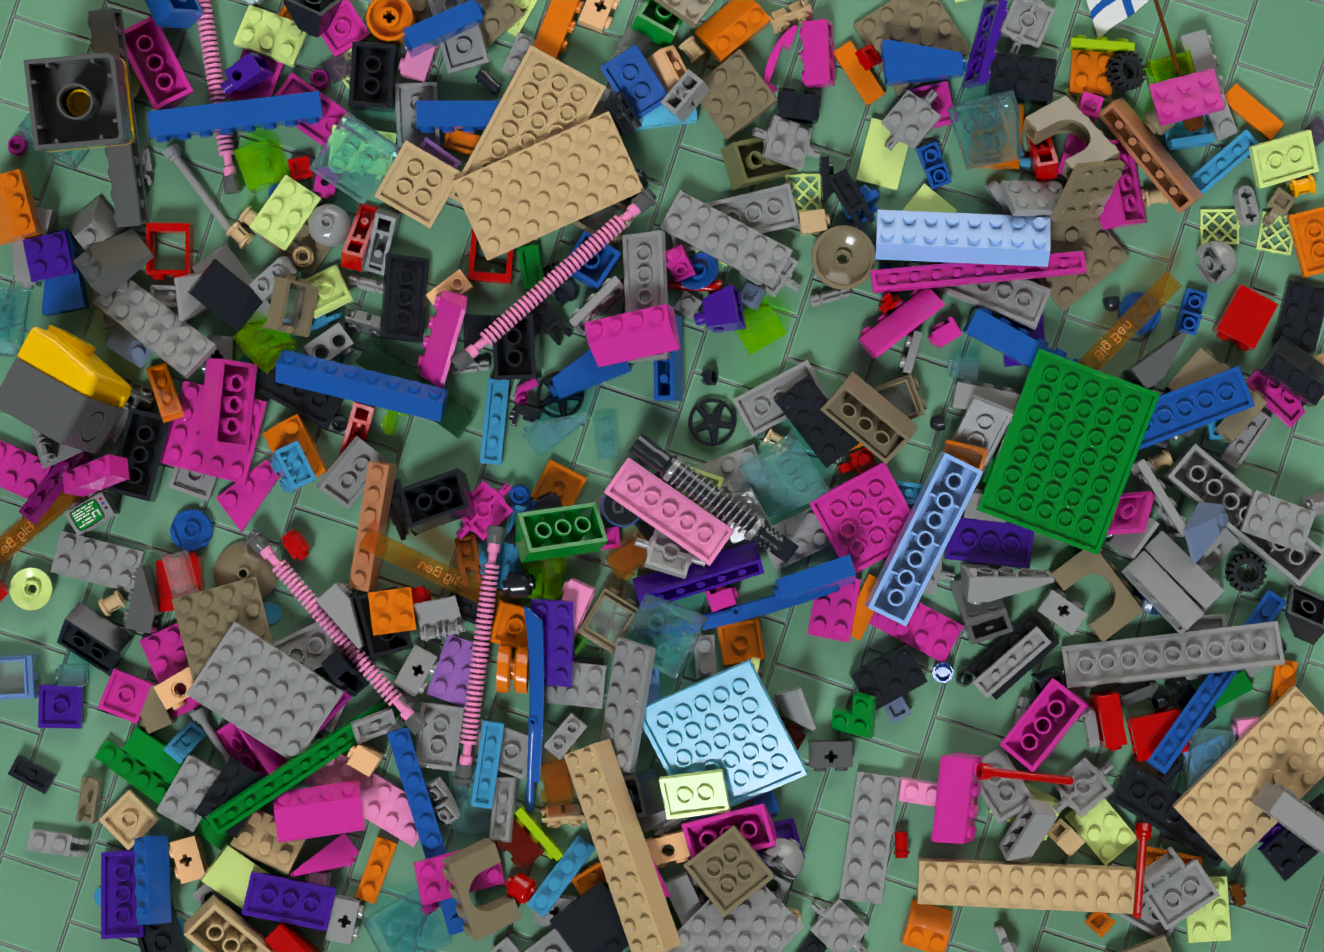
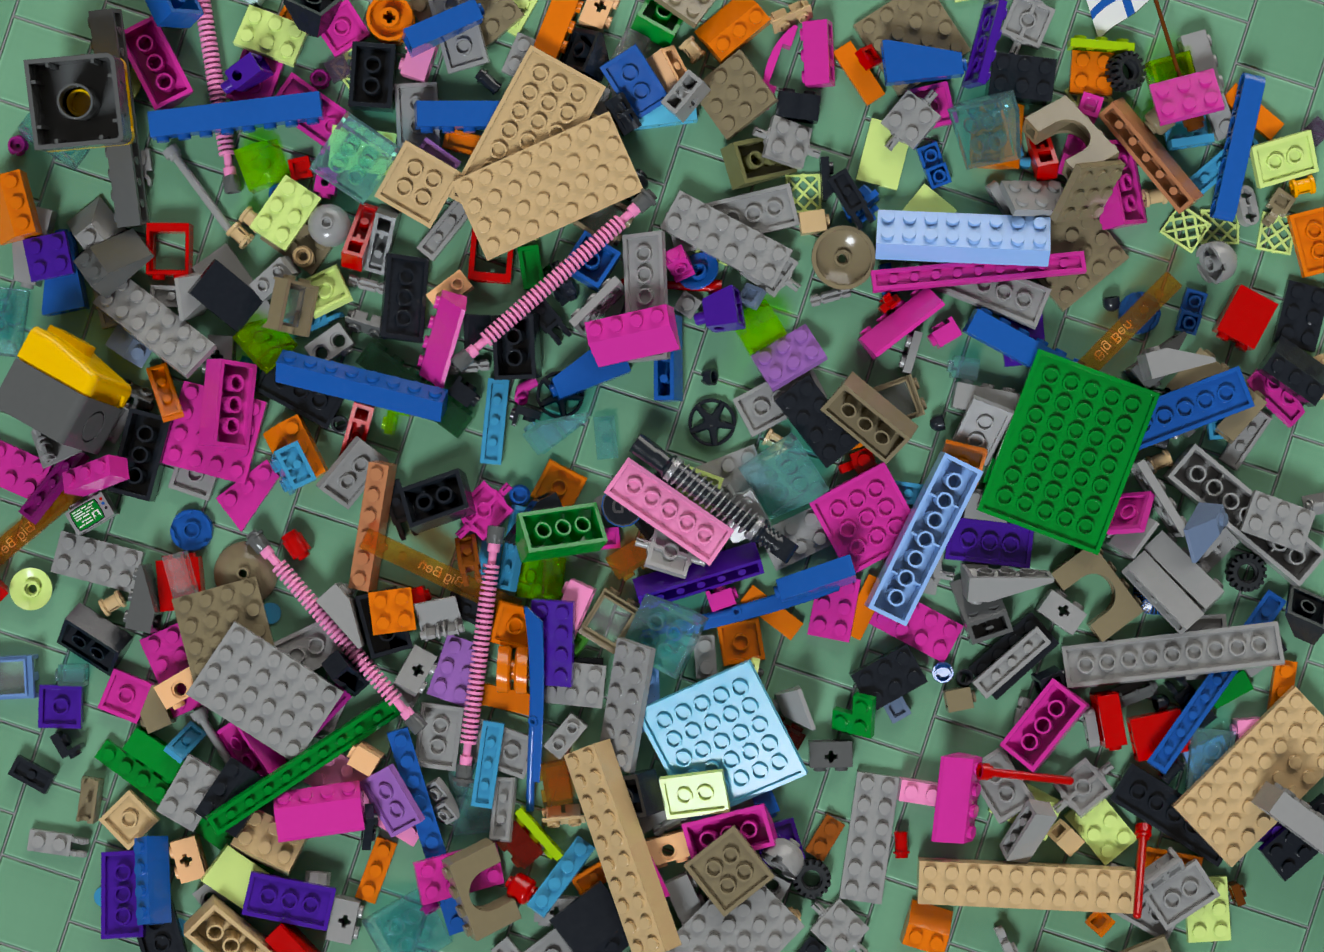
(63, 745): none -> black bracket
(332, 856): dark pink slope -> none
(369, 834): none -> black plate
(374, 725): light grey plate -> none
(392, 800): none -> medium lavender plate
(443, 231): none -> light grey plate
(464, 393): none -> black brick
(506, 701): none -> orange tile
(519, 583): black head -> none
(586, 52): none -> black slope
(780, 620): none -> orange tile
(789, 357): none -> medium lavender plate
(818, 889): none -> black tyre
(824, 837): none -> dark orange plate
(959, 698): none -> dark tan brick
(1161, 362): none -> light grey slope
(1163, 231): none -> yellowish green window
(1237, 147): none -> blue beam

